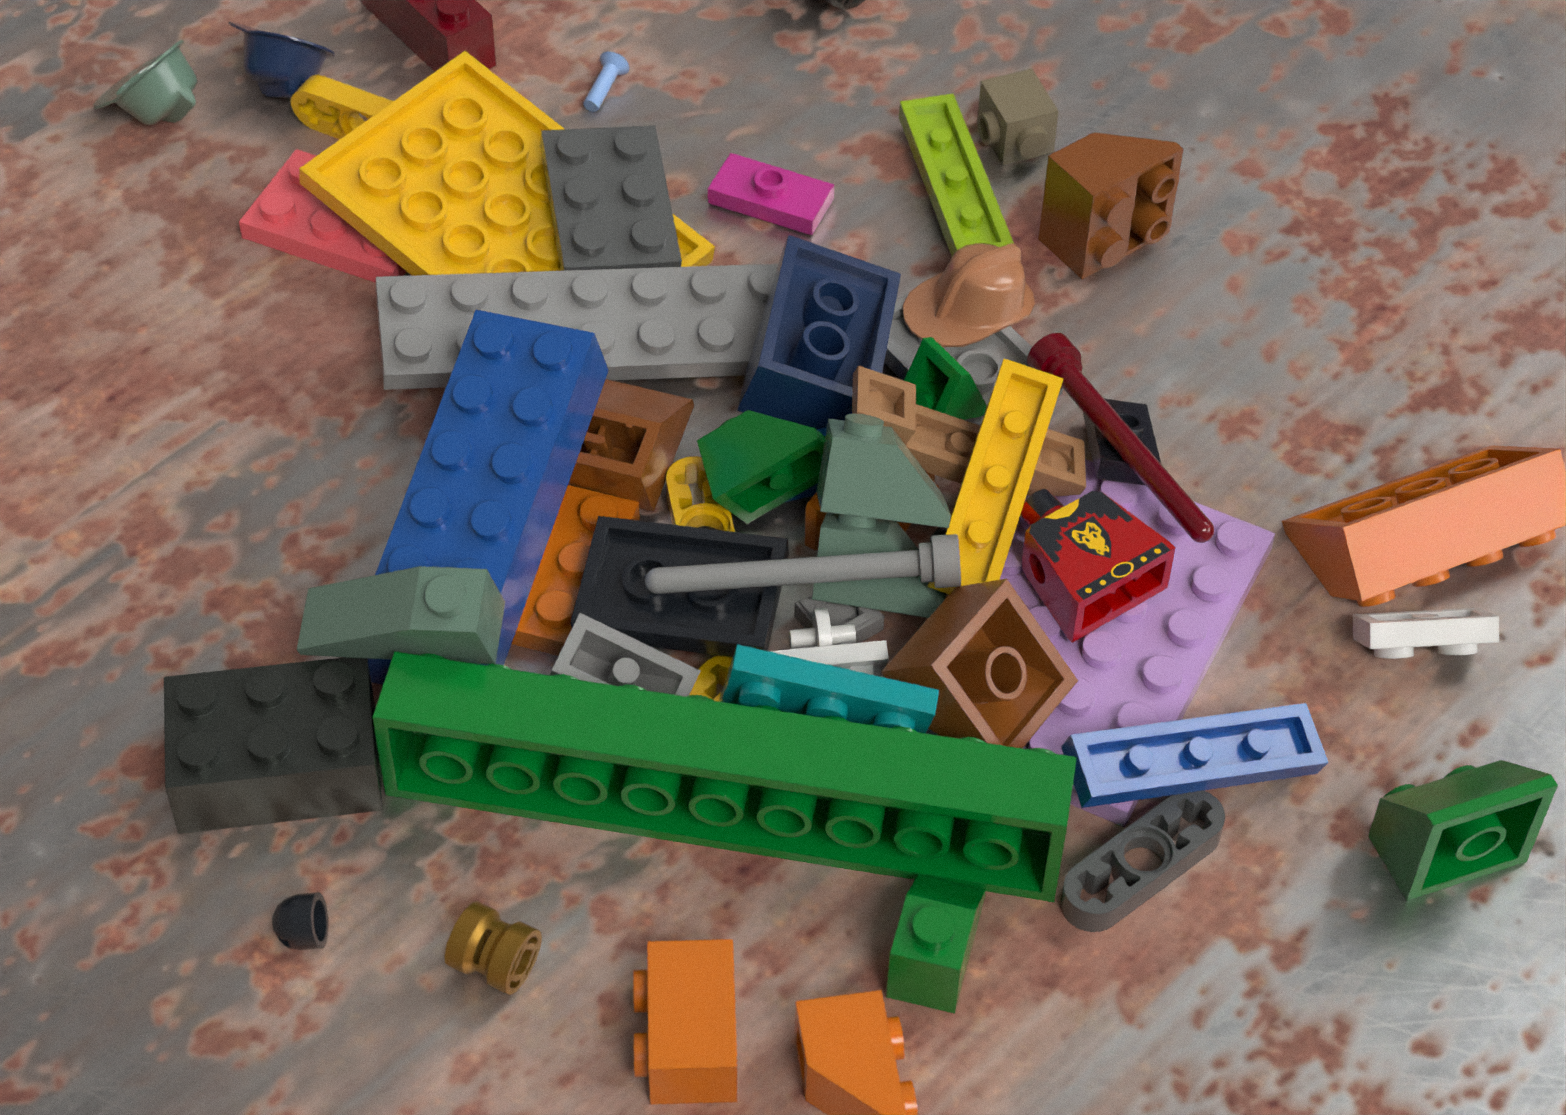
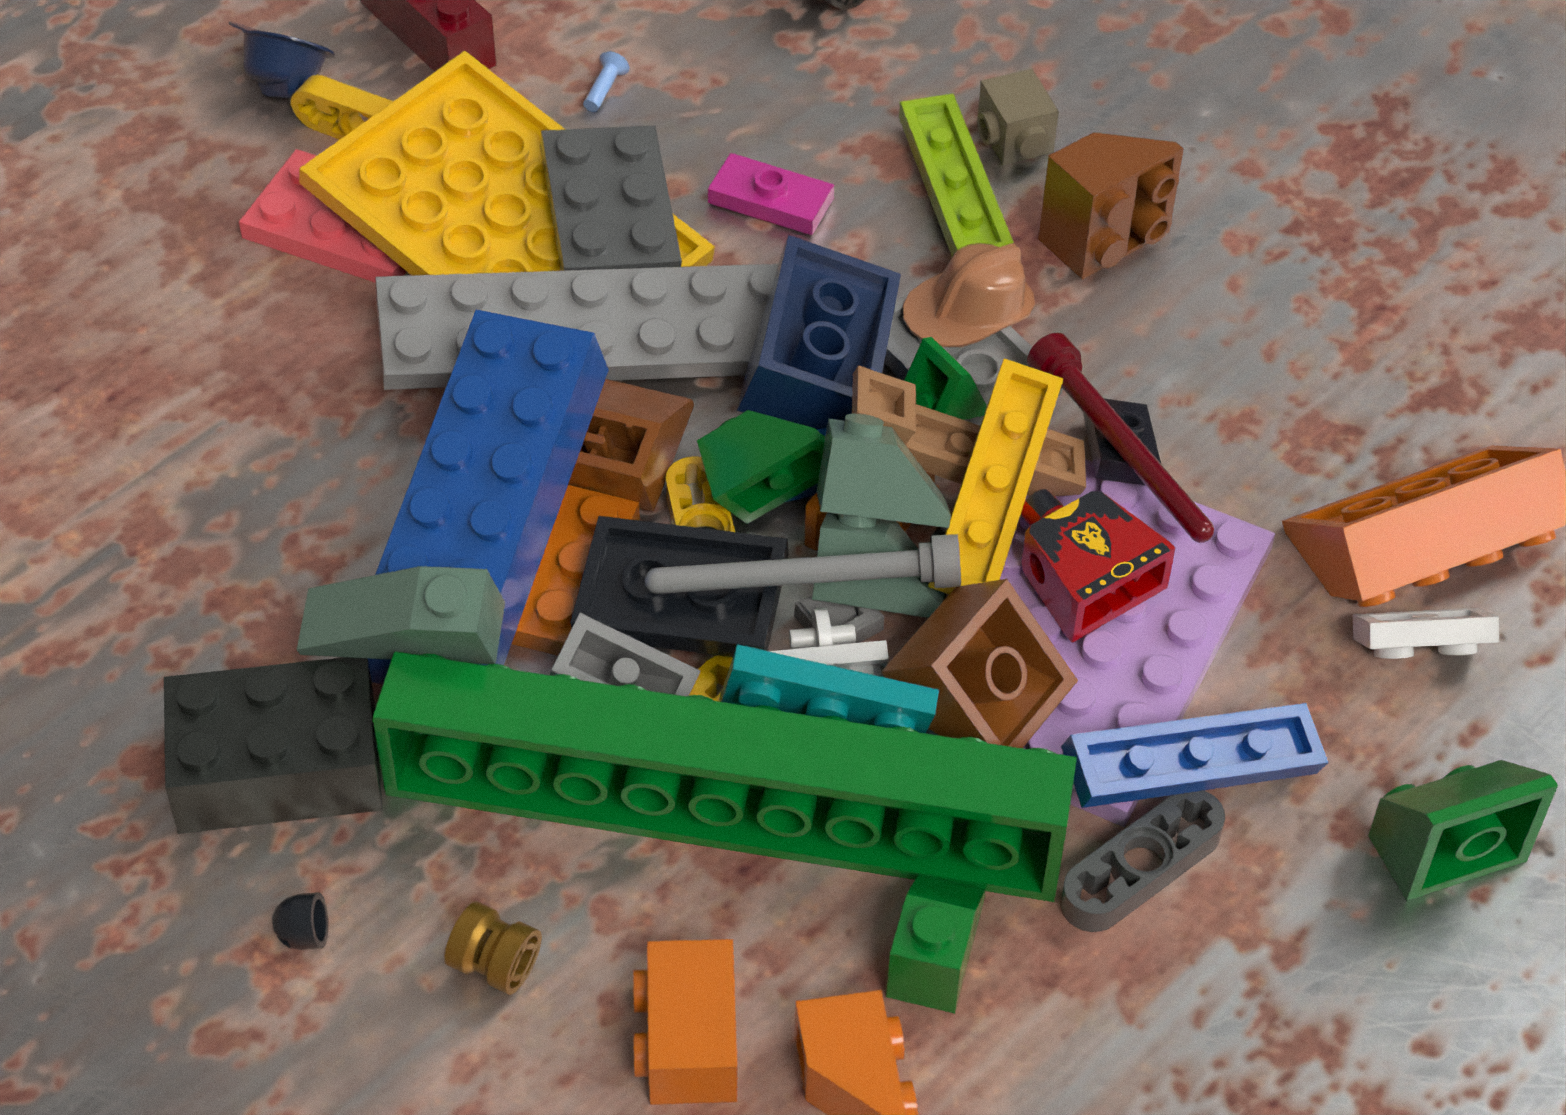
(155, 89): sand green piece -> none

